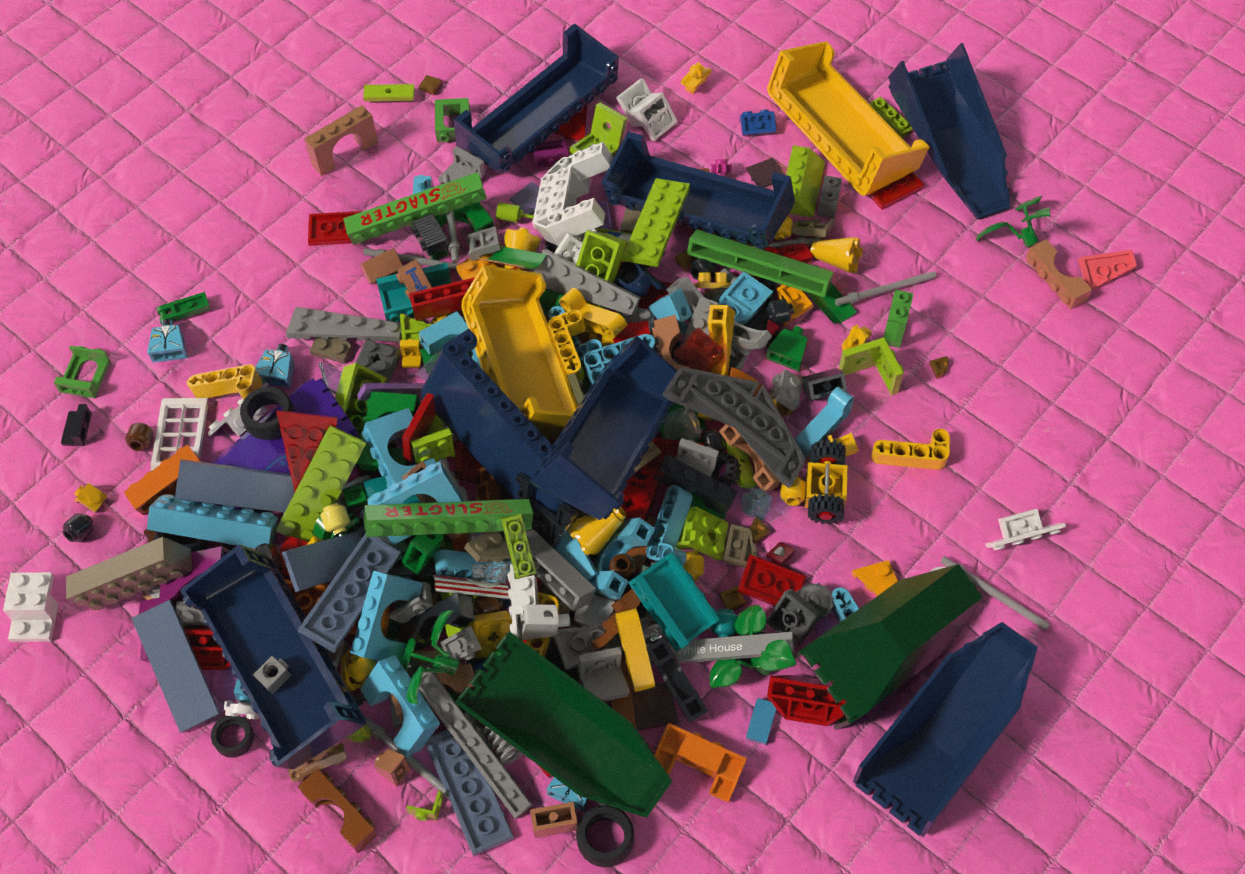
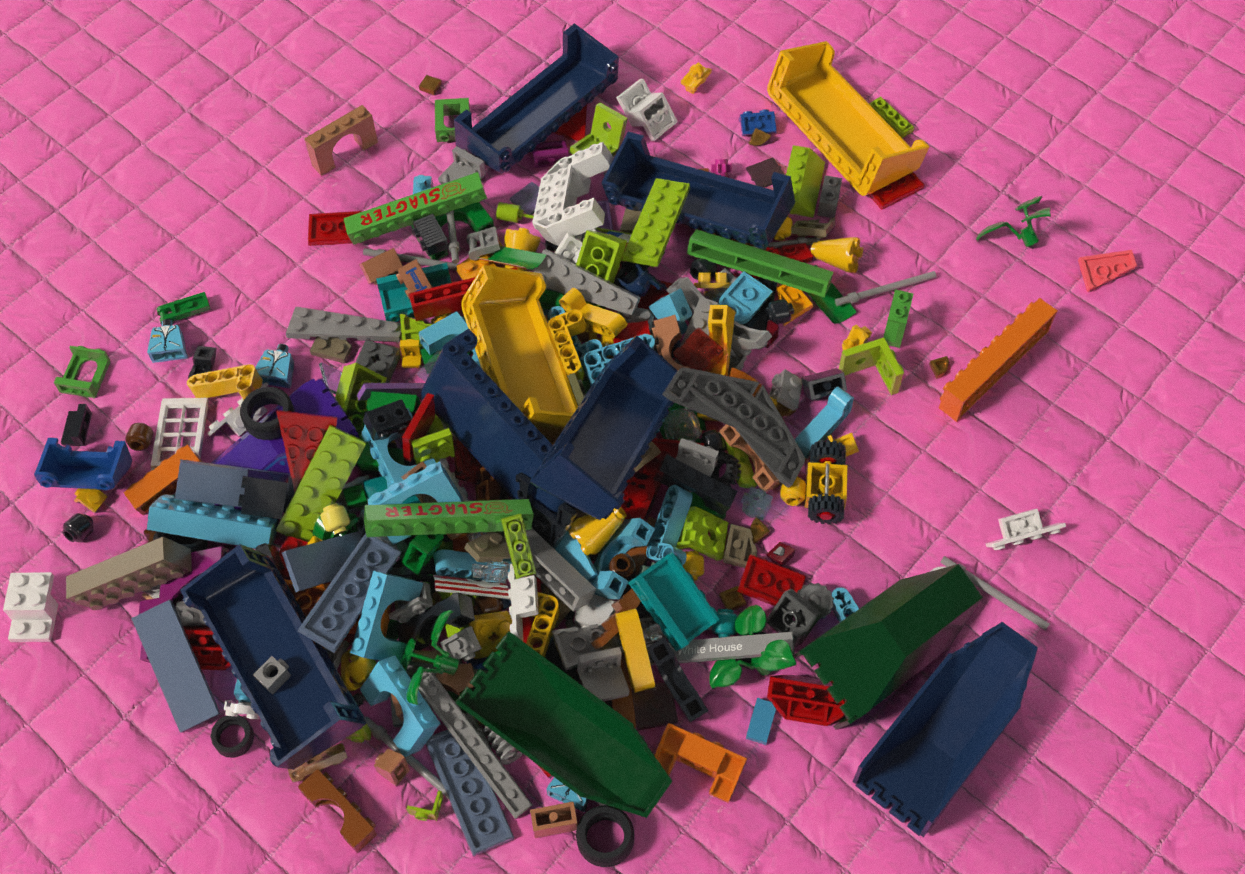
(82, 469): none -> blue windscreen
(203, 360): none -> black slope
(263, 494): none -> black brick
(387, 420): none -> black brick
(389, 92): lime tile -> none
(541, 621): white torso -> none
(684, 260): pearl gold tile -> none
(758, 137): none -> pearl gold tile
(788, 348): green torso -> none
(876, 576): light orange wing -> none
(882, 449): yellow beam -> none
(955, 121): dark blue windscreen -> none
(996, 359): none -> orange brick
(1070, 289): nougat arch -> none

